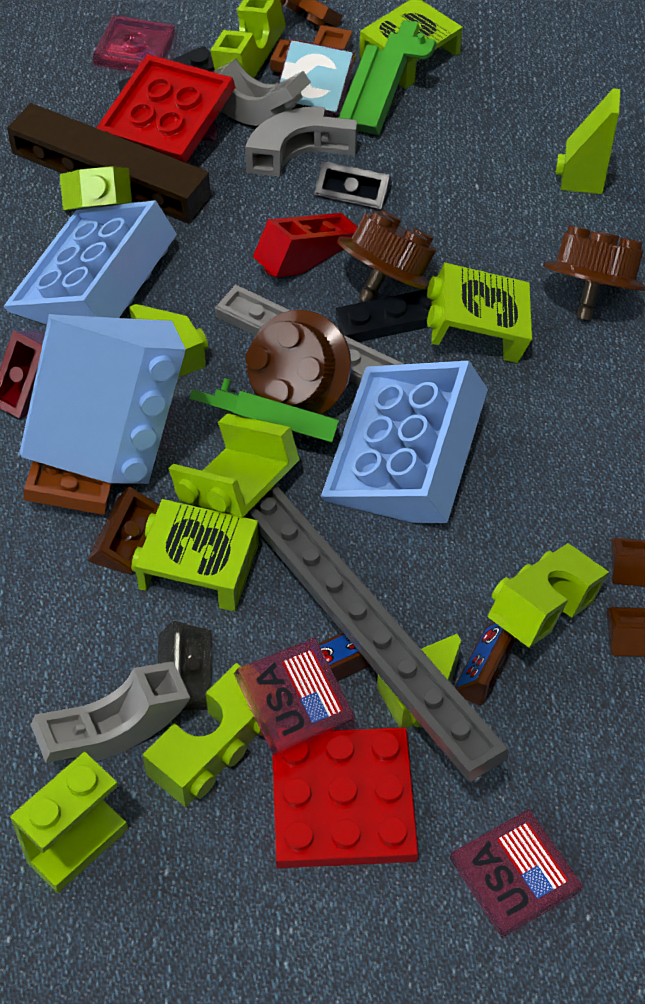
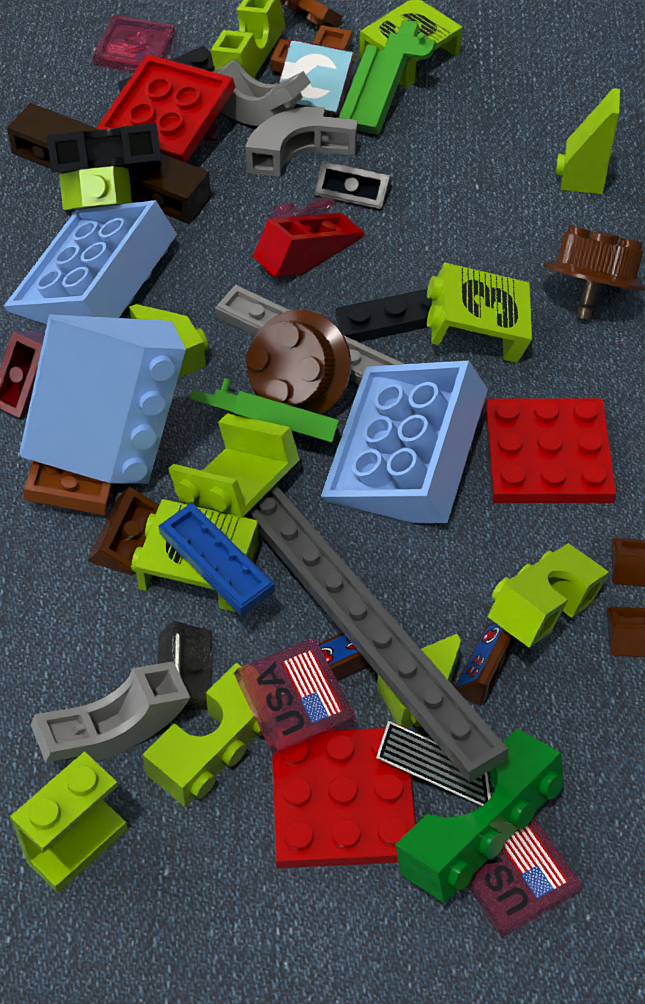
(103, 147): none -> black arch
(216, 559): none -> blue plate
(289, 210): none -> clear pink plate
(389, 251): reddish brown piece -> none
(427, 760): none -> sticker
(447, 851): none -> green arch
(549, 450): none -> red plate

